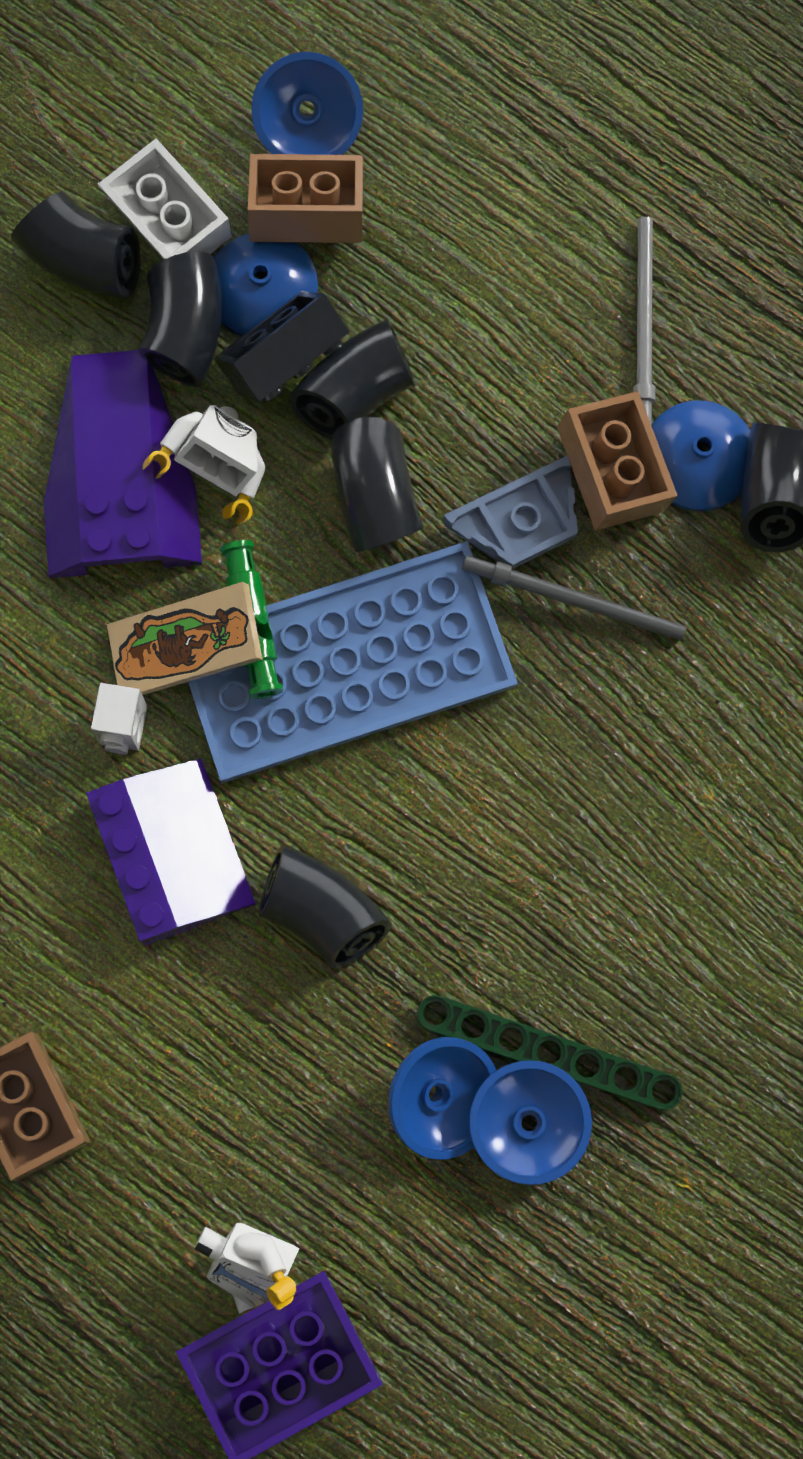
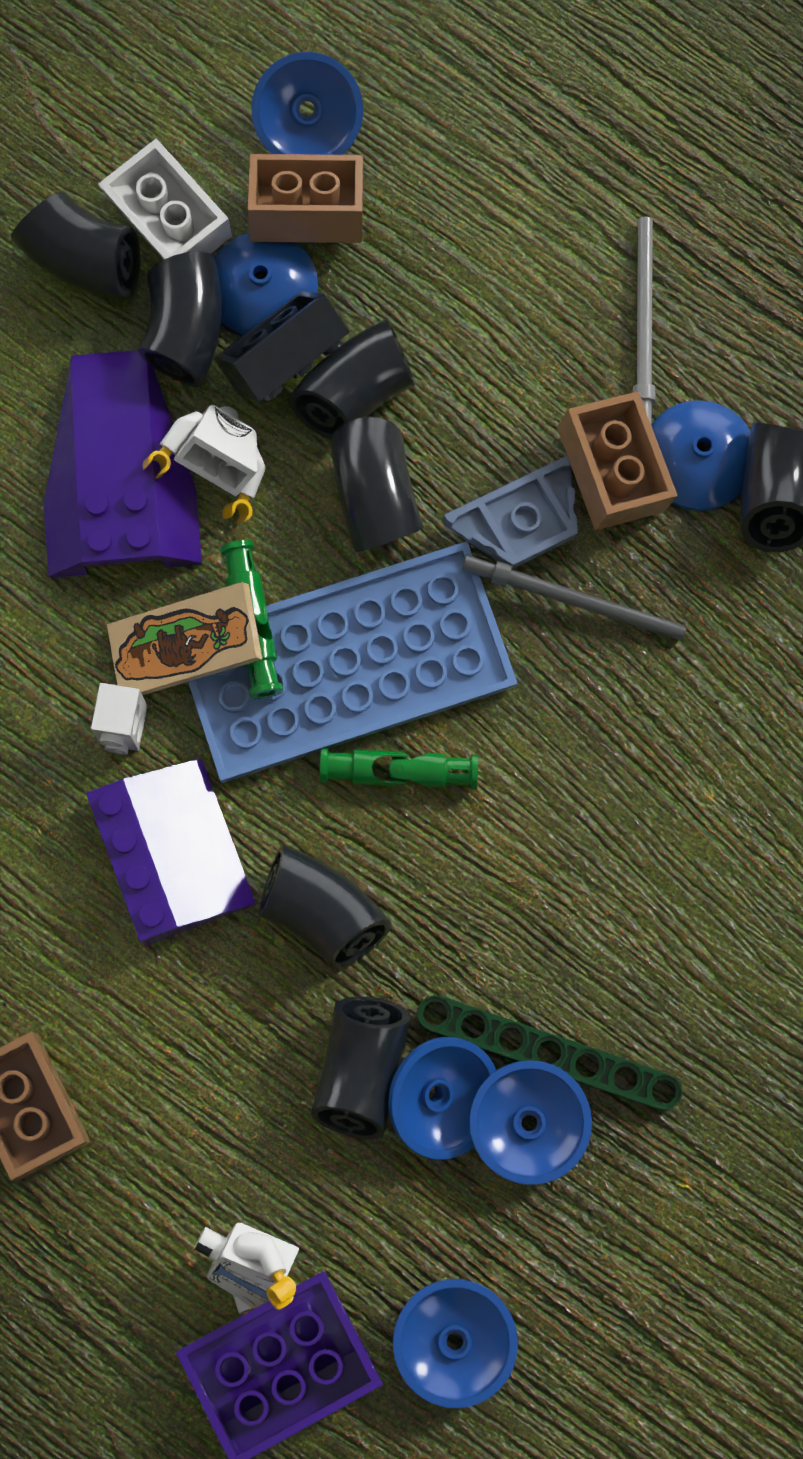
(360, 1066): none -> black brick
(428, 770): none -> green piece
(455, 1375): none -> blue dish

